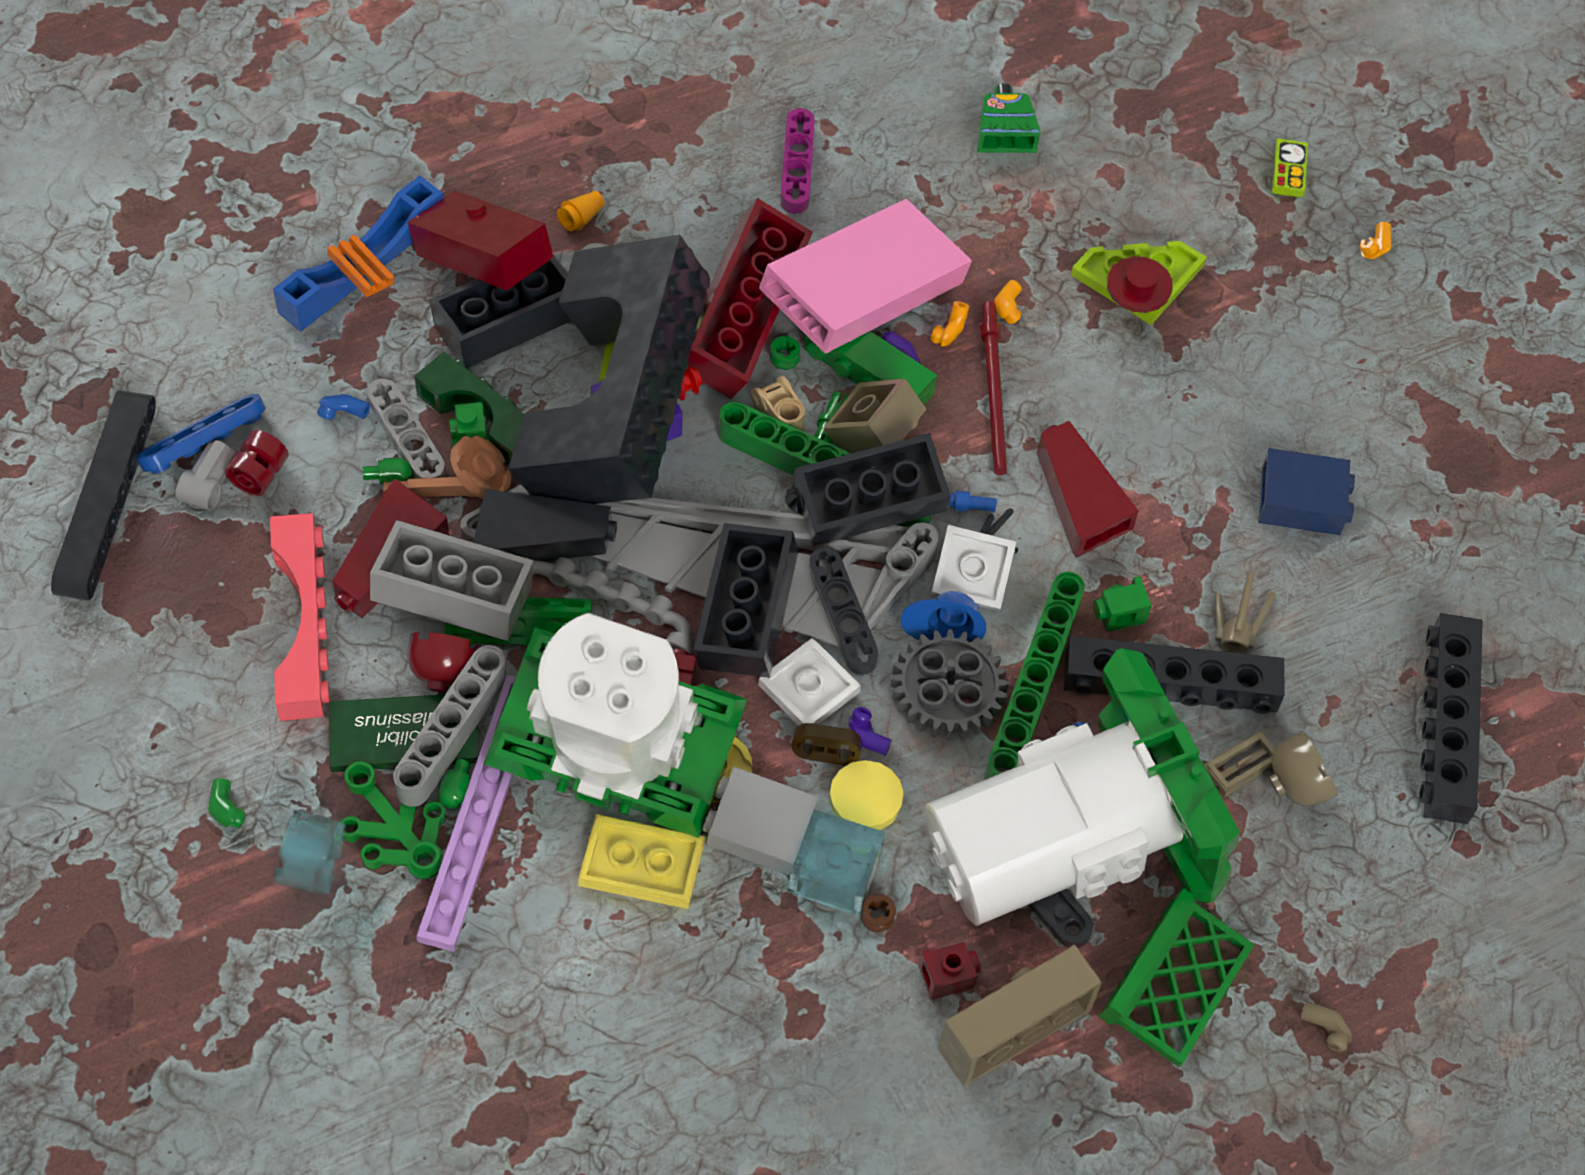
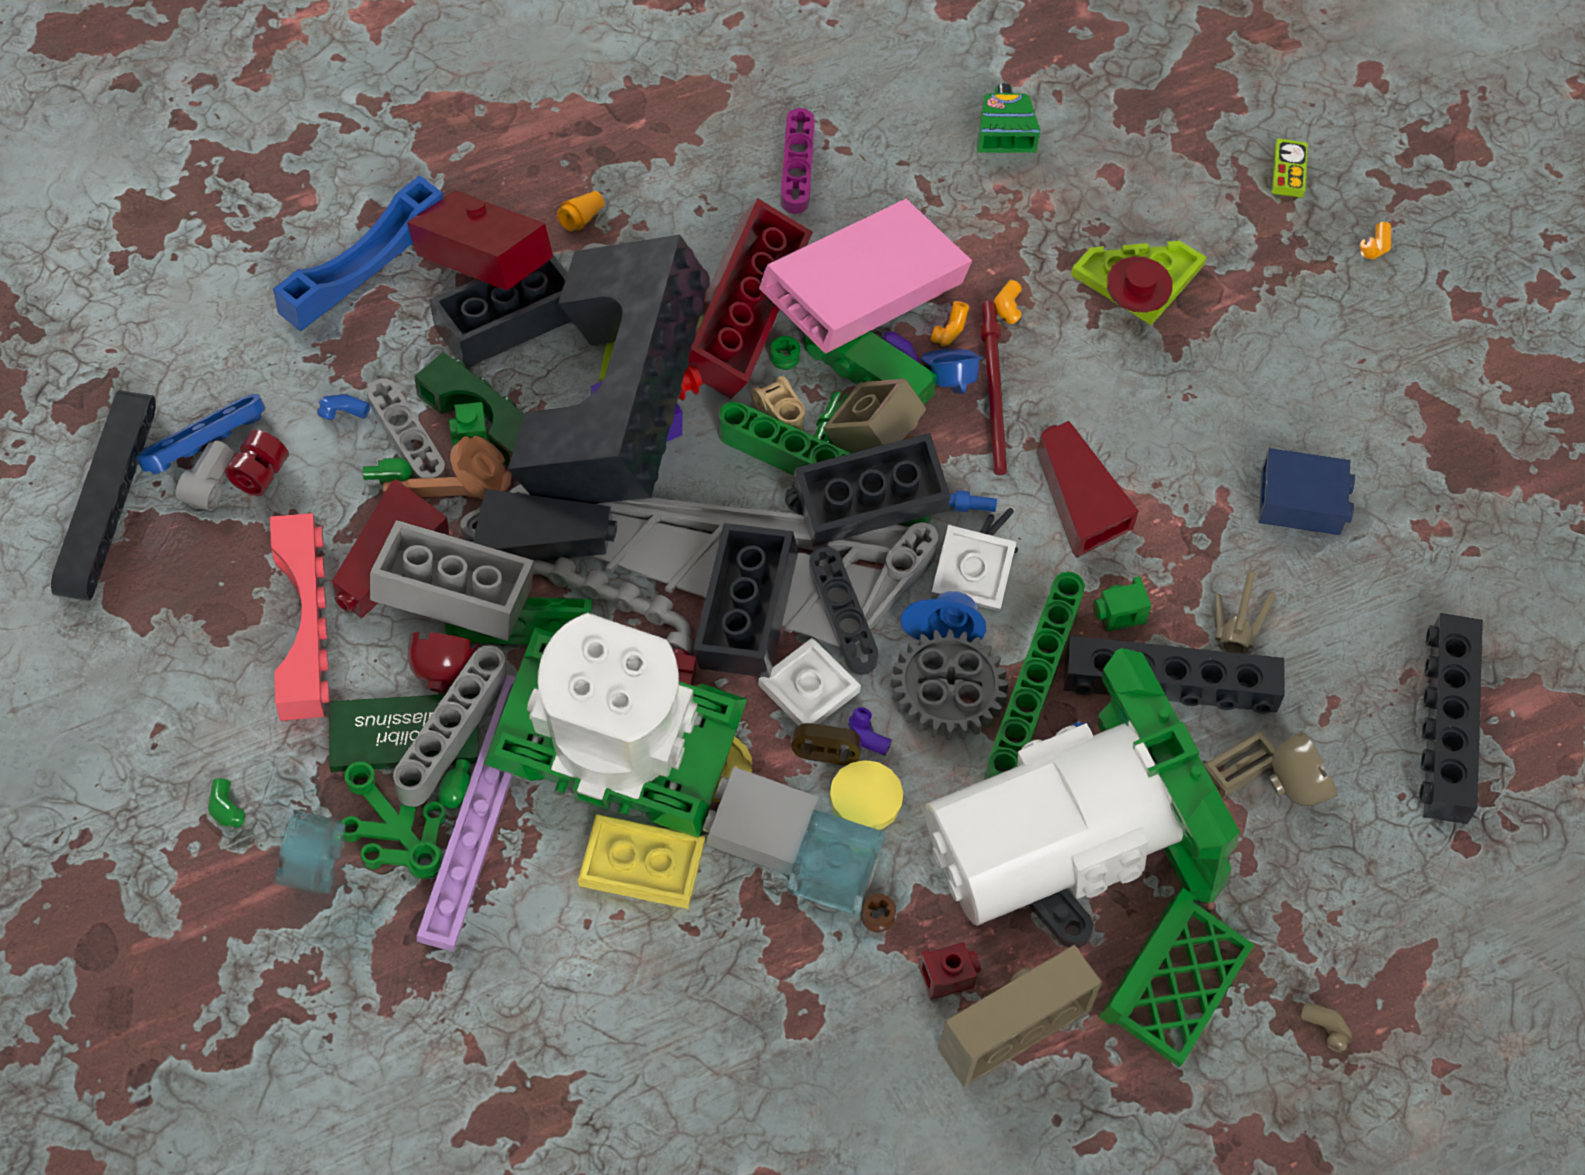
(365, 263): orange tile -> none
(953, 368): none -> blue piece

